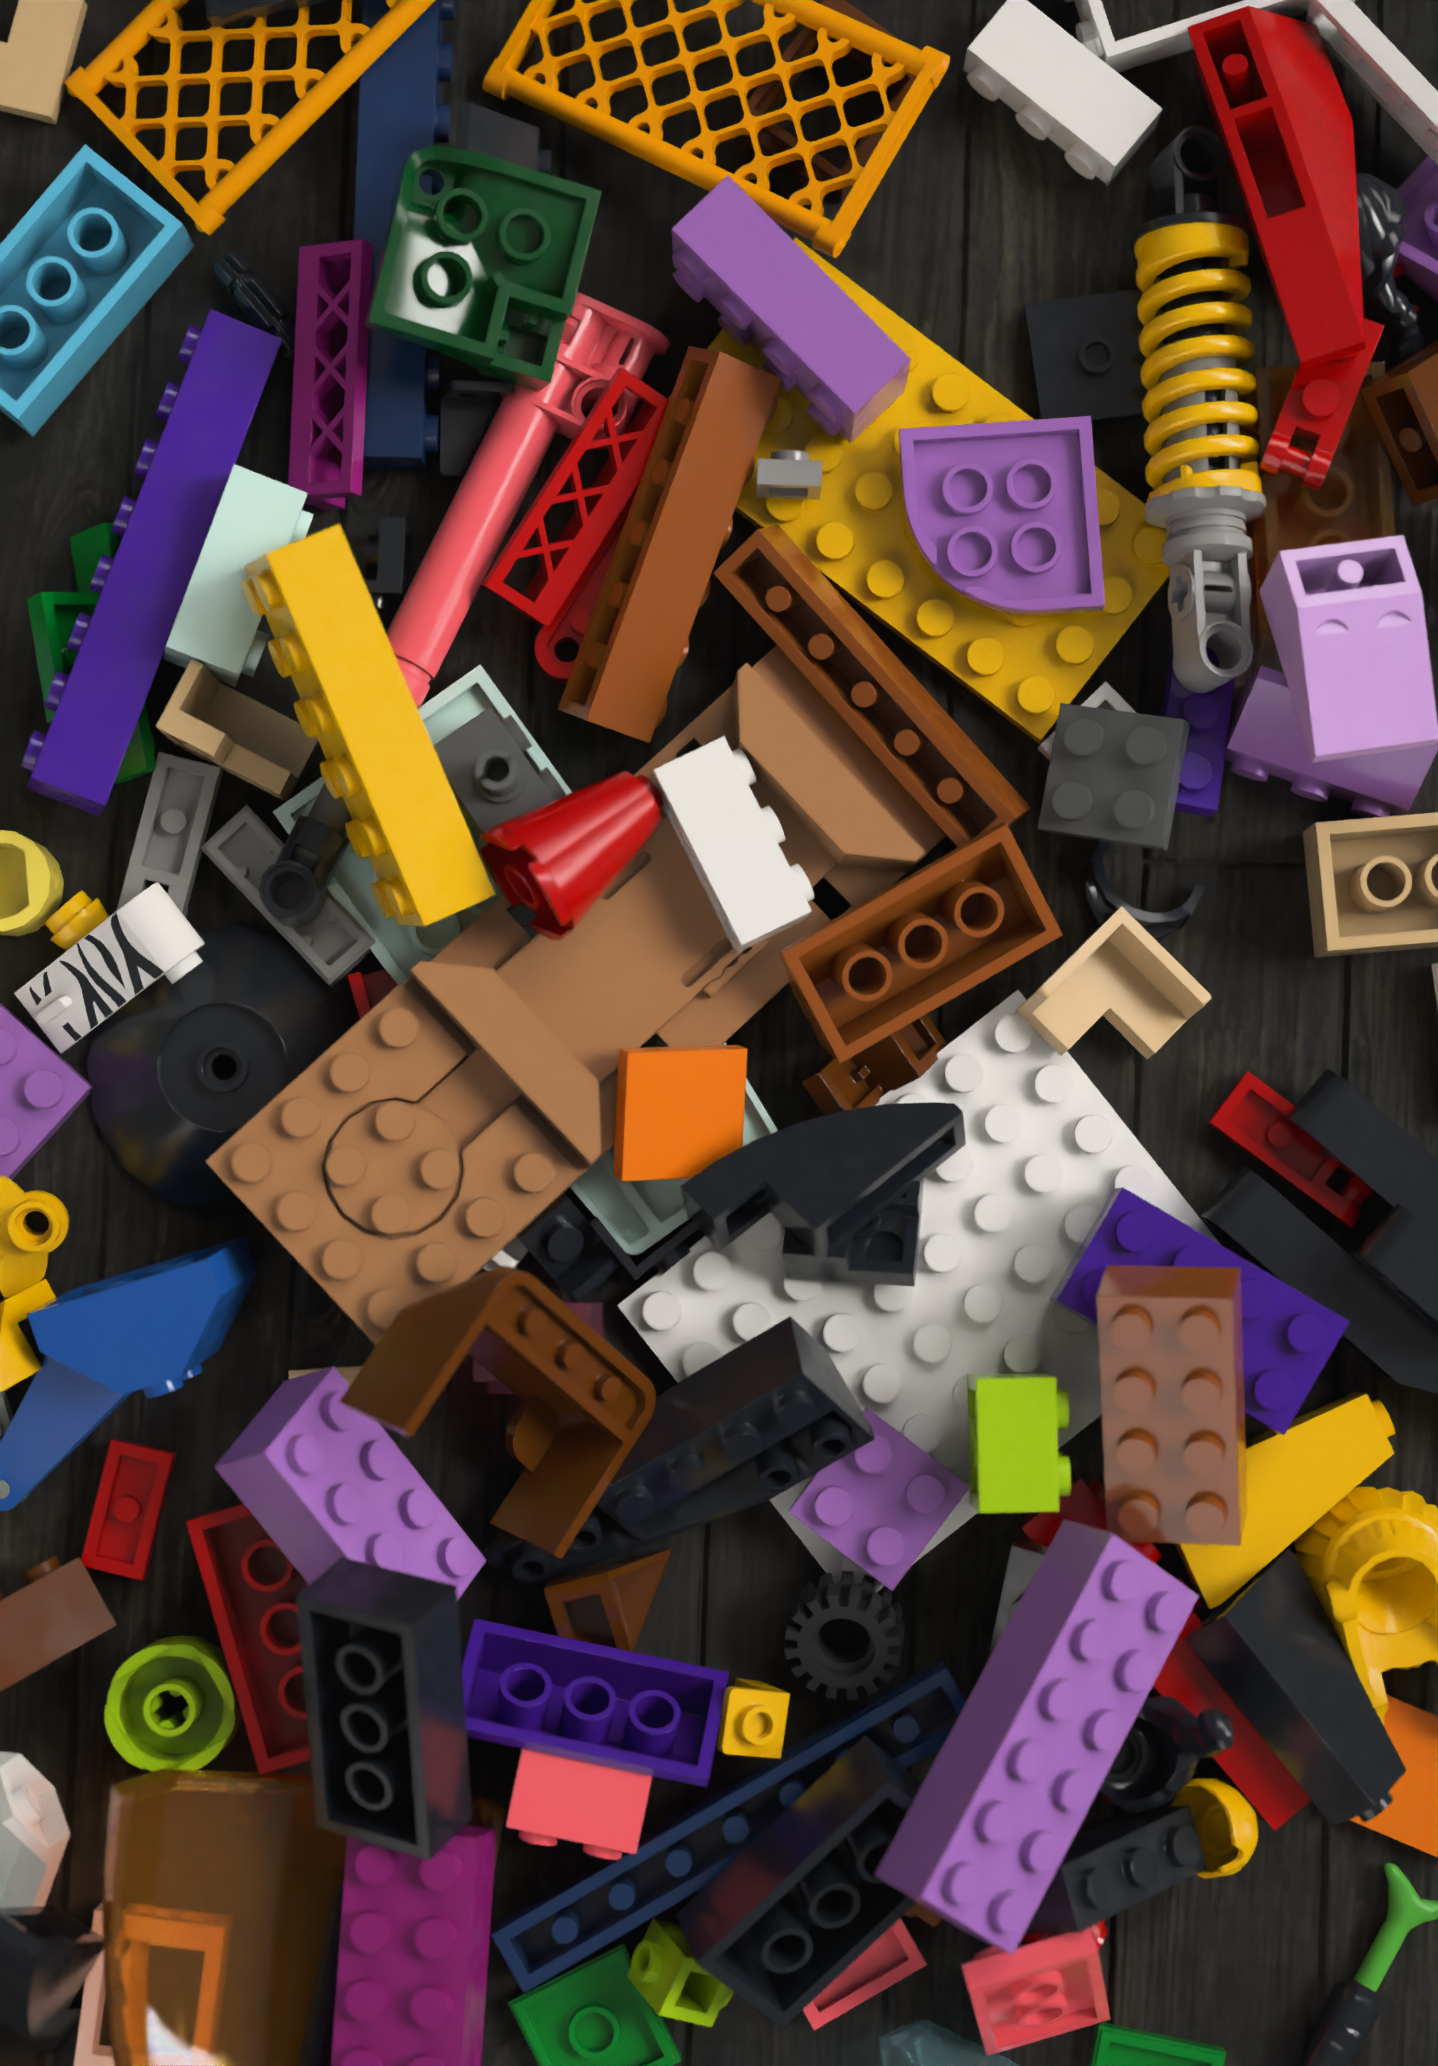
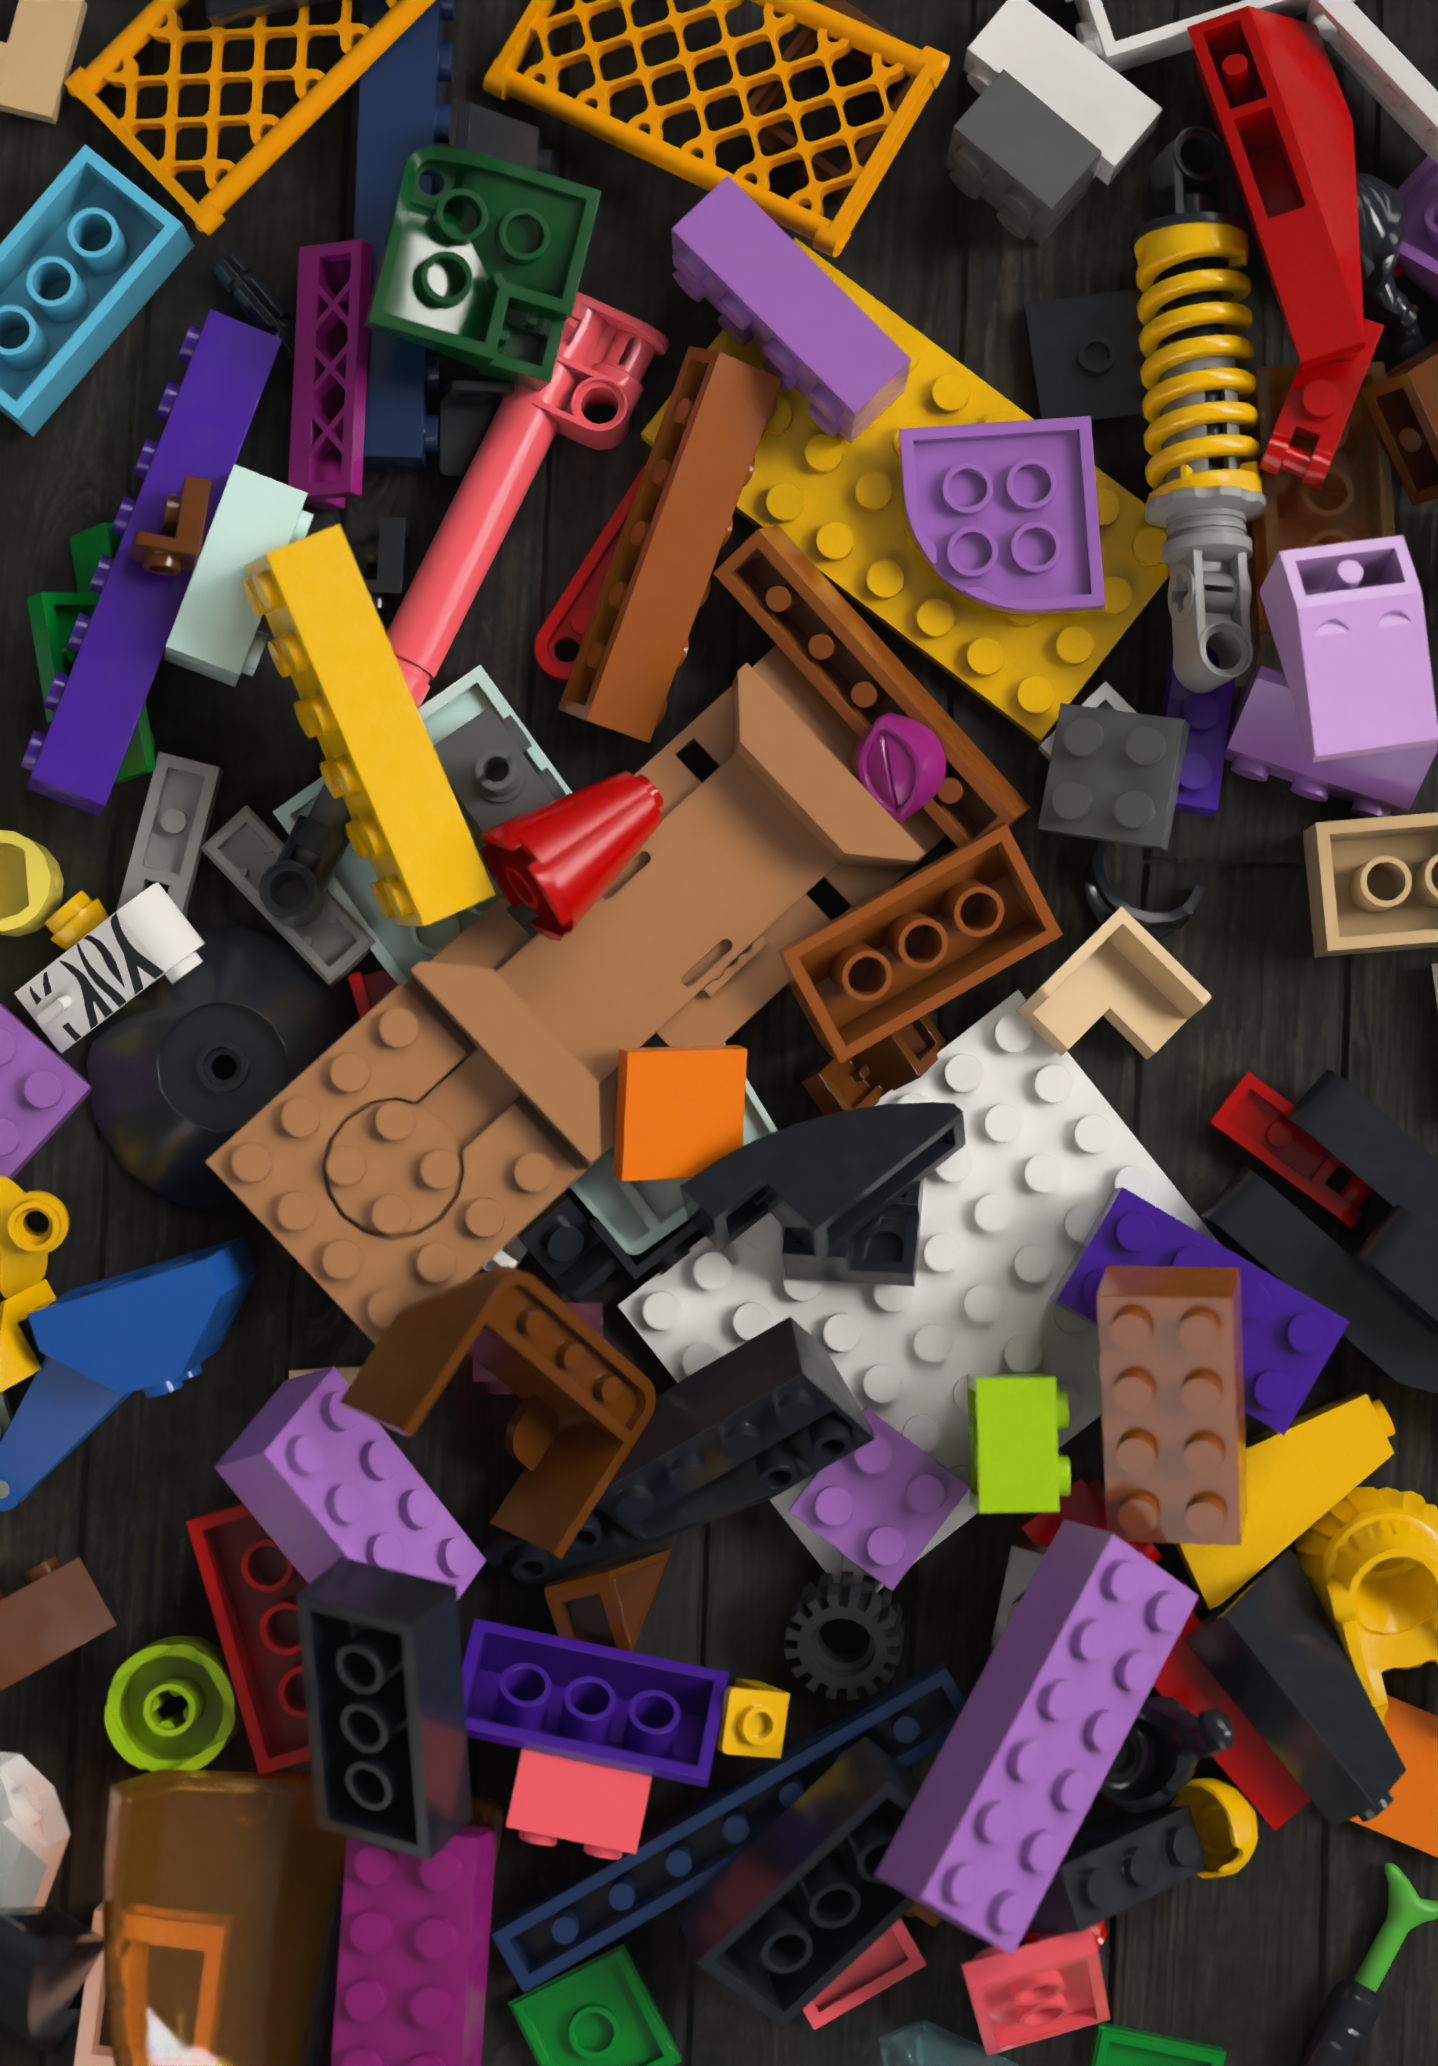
(128, 1509): red plate -> none
(184, 519): none -> reddish brown bracket
(236, 733): tan panel -> none
(594, 506): red fence -> none
(672, 1980): lime brick -> none
(733, 843): white brick -> none
(789, 476): light grey plate -> none
(899, 764): none -> magenta hat
(1021, 159): none -> dark grey brick

